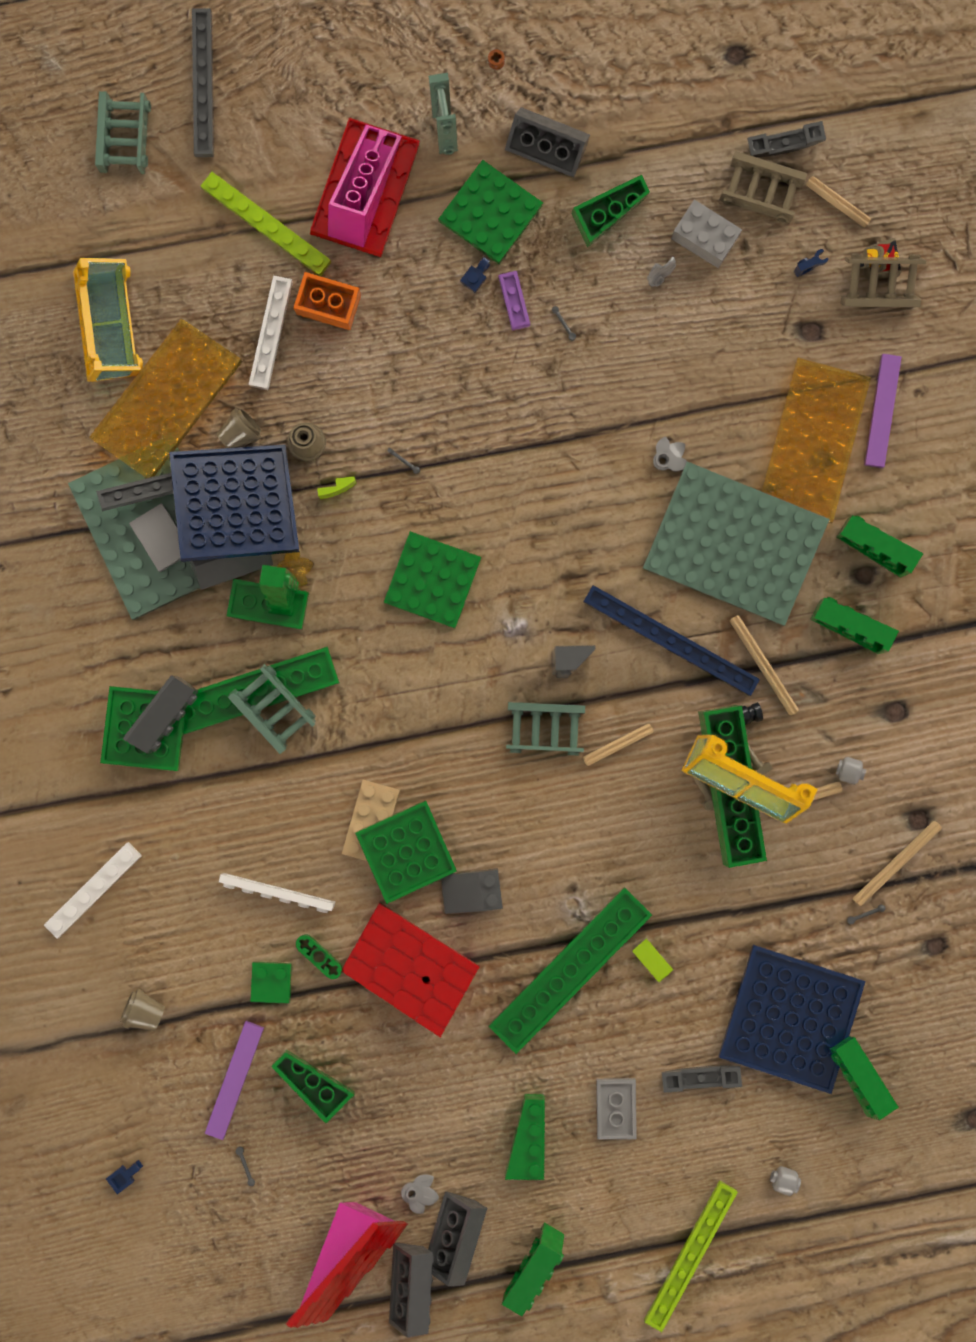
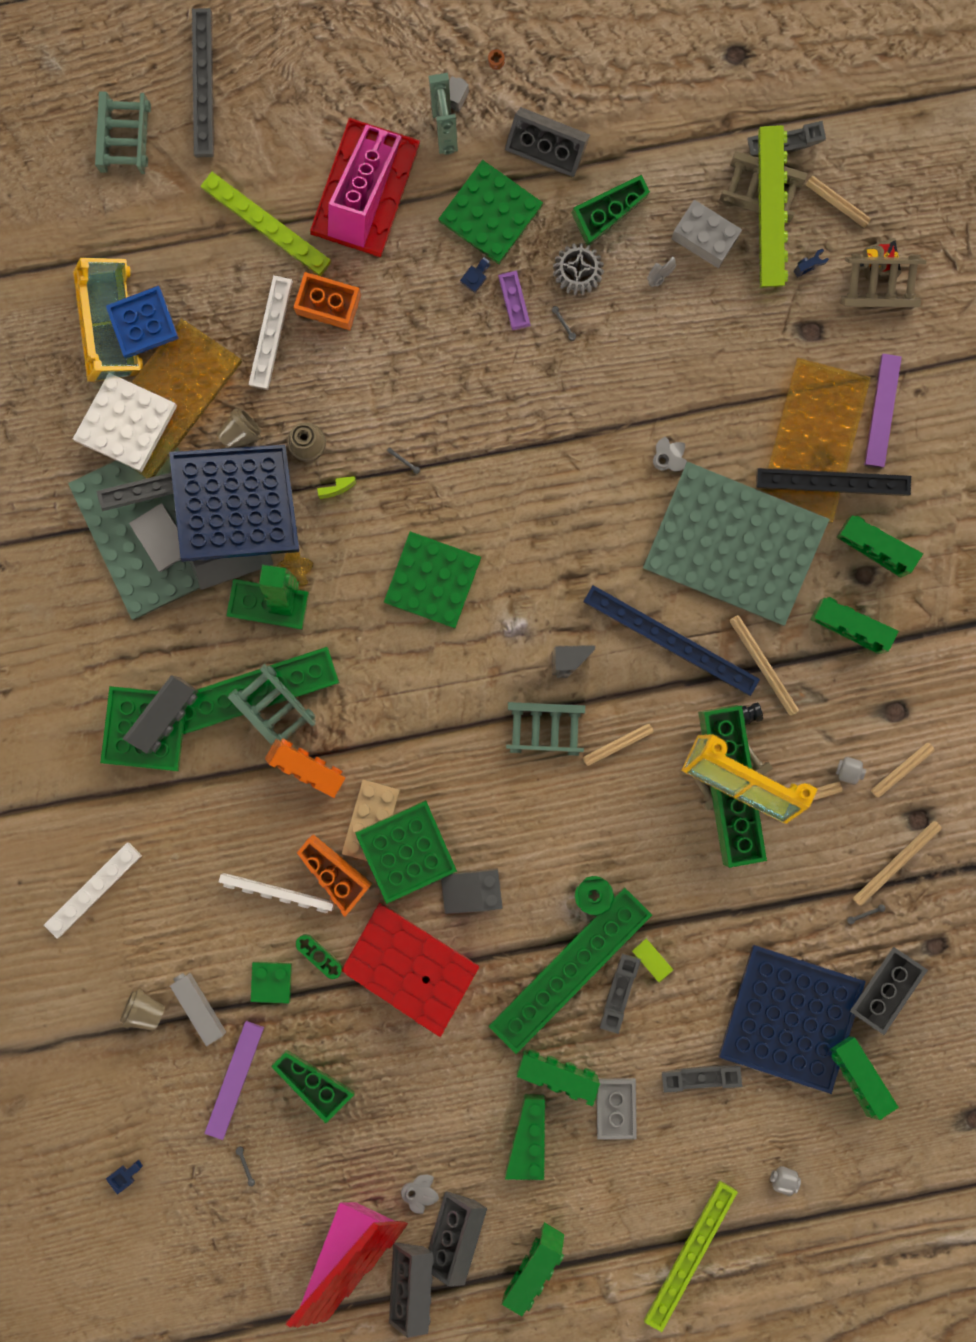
(125, 422): none -> white plate
(142, 322): none -> blue plate
(197, 1008): none -> light grey brick
(304, 767): none -> orange wedge
(334, 874): none -> orange wedge
(458, 92): none -> light grey brick
(559, 1076): none -> green wedge
(586, 270): none -> light grey gear
(603, 902): none -> green plate
(619, 993): none -> dark grey slope
(771, 206): none -> lime brick
(833, 482): none -> black plate
(888, 990): none -> dark grey slope
(902, 770): none -> tan axle

